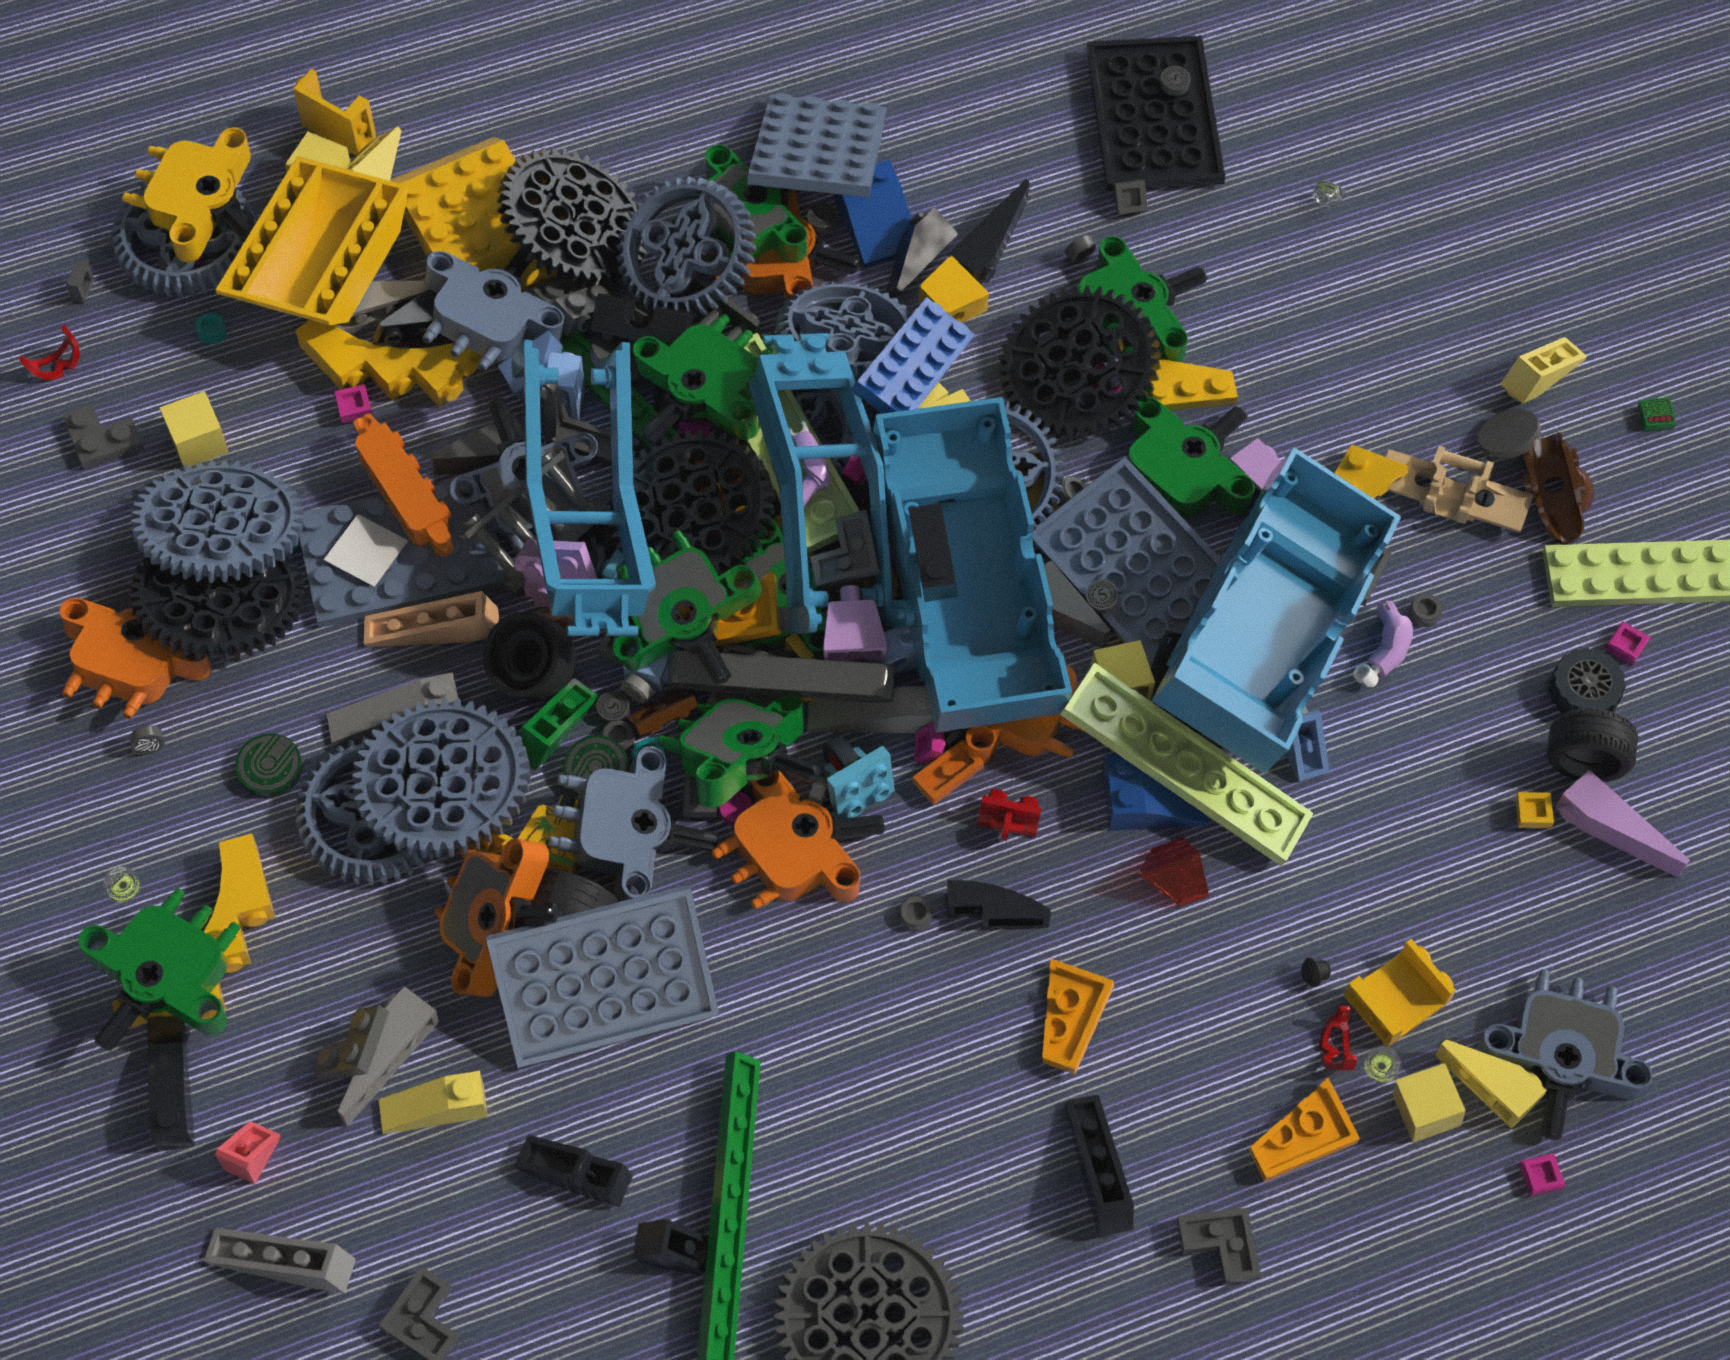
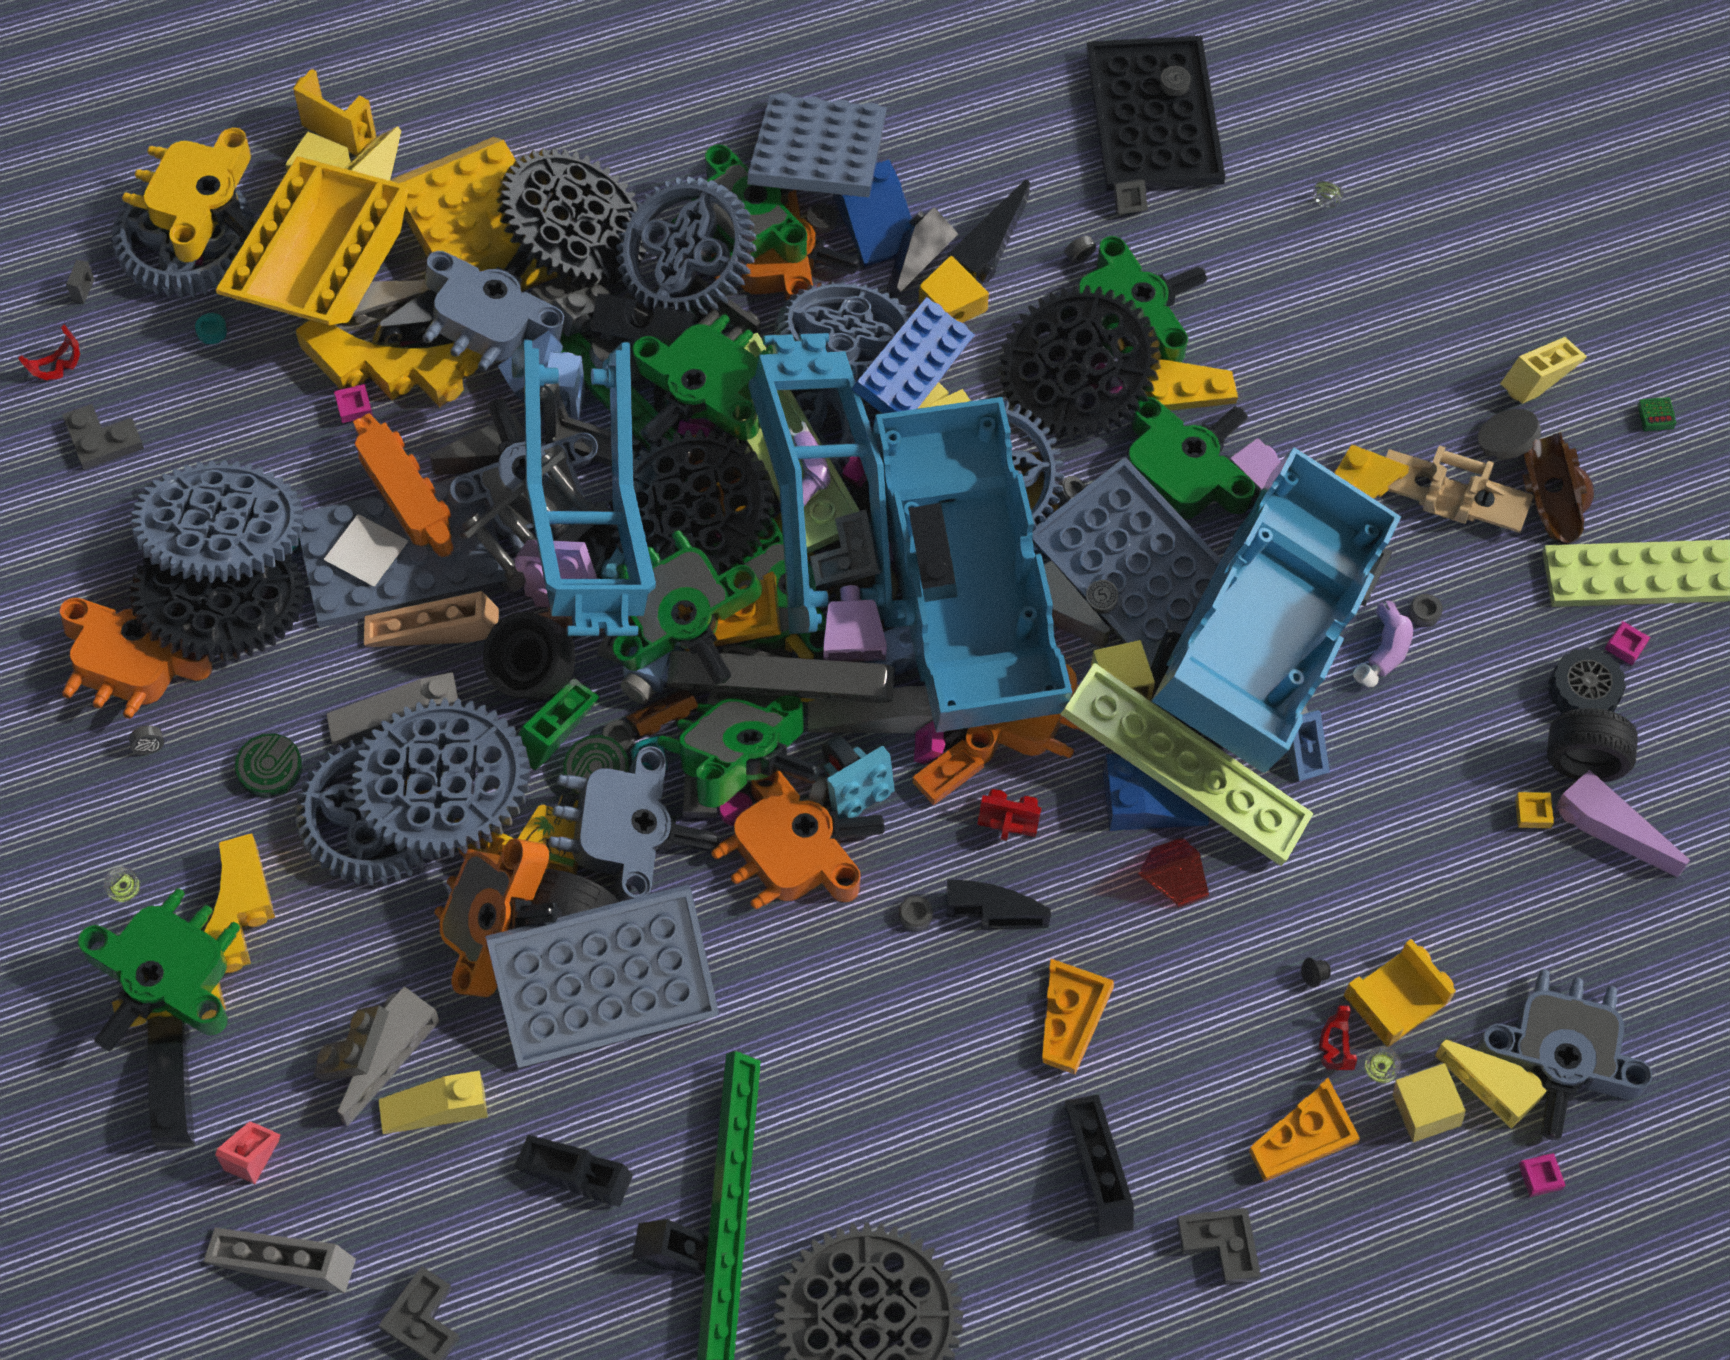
(194, 429): light yellow head -> none
(612, 707): dark grey tile -> none

